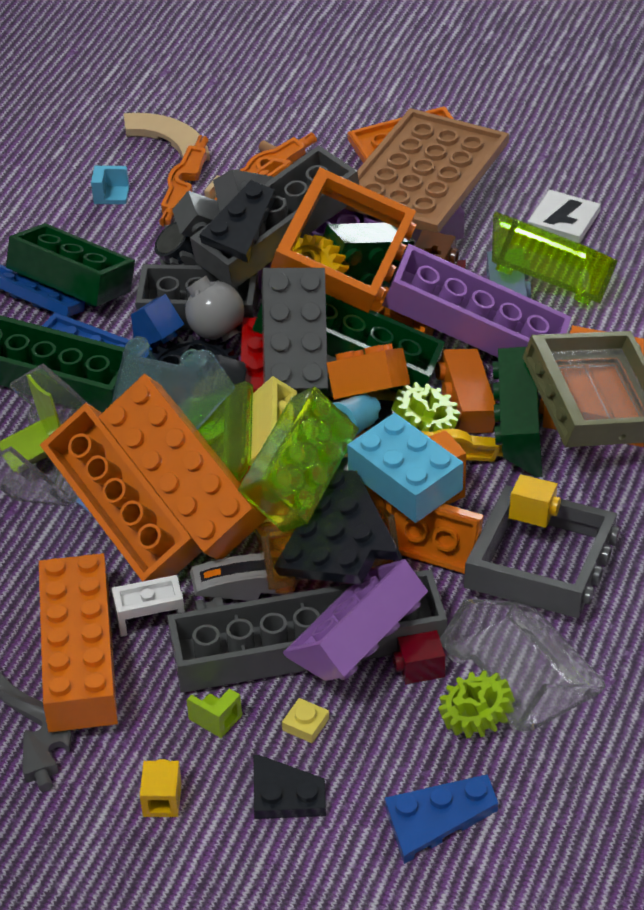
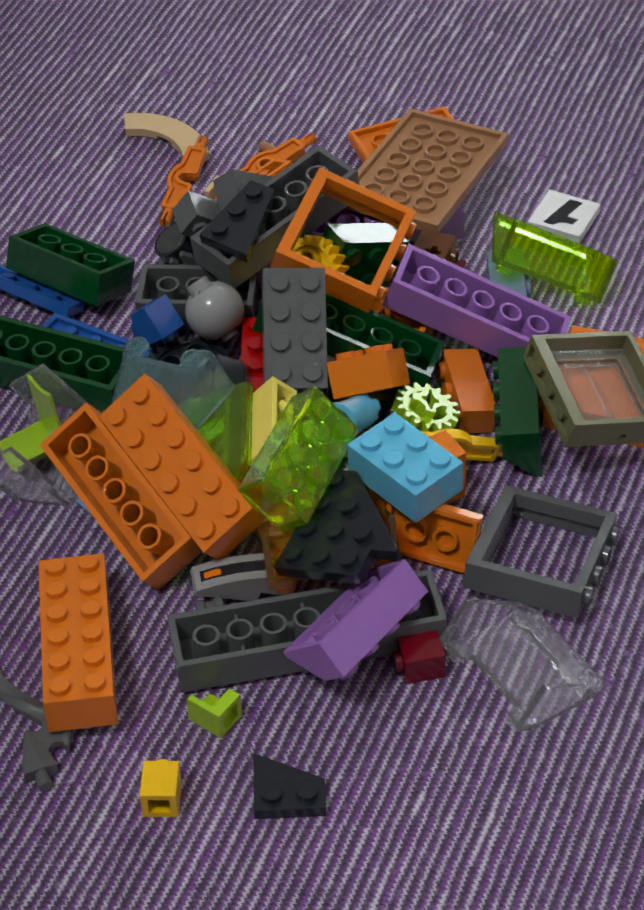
(110, 184): medium azure panel -> none
(146, 599): white panel -> none
(305, 720): light yellow plate -> none
(432, 813): blue wing -> none
(476, 704): lime gear -> none
(534, 501): yellow brick -> none

